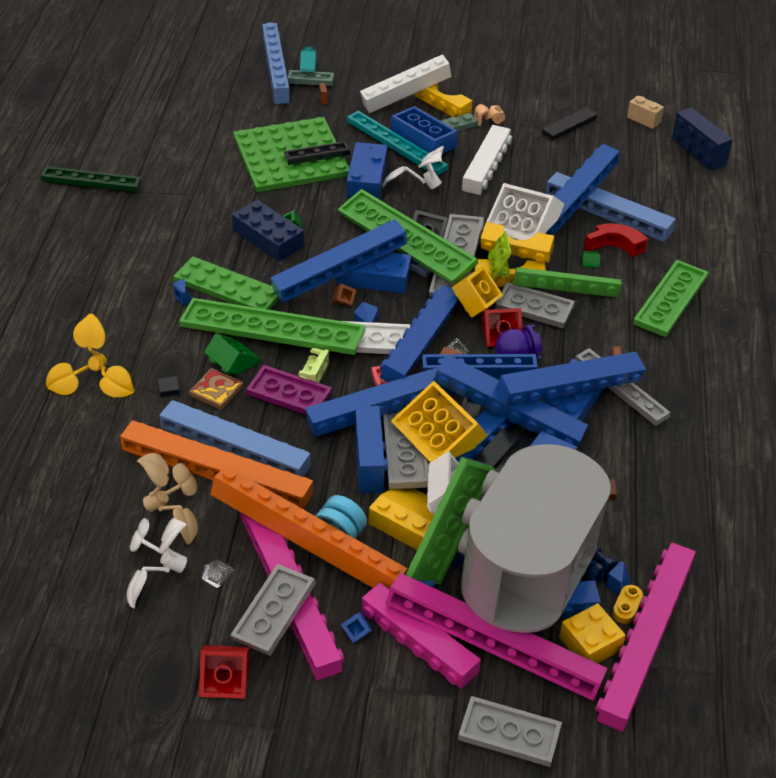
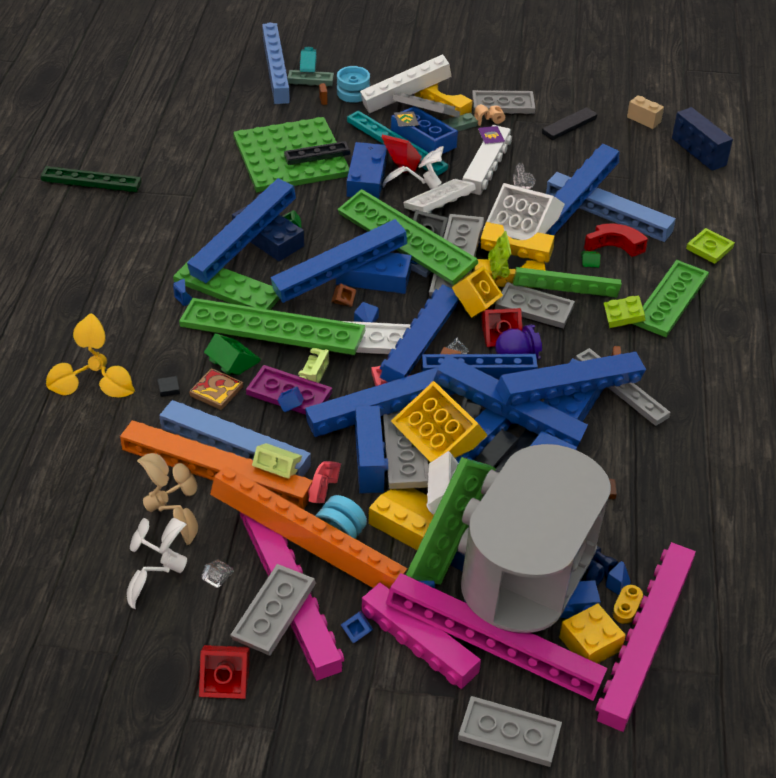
(241, 230): none -> blue brick
(276, 460): none -> yellowish green hinge
(290, 399): none -> blue slope
(326, 473): none -> coral plate
(350, 83): none -> medium azure wheel
(402, 152): none -> red slope
(406, 118): none -> dark grey sticker
(426, 104): none -> light grey plate
(440, 195): none -> white plate
(491, 134): none -> dark purple sticker
(509, 101): none -> light grey plate
(523, 179): none -> clear tile
(624, 311): none -> lime plate
(710, 245): none -> lime plate

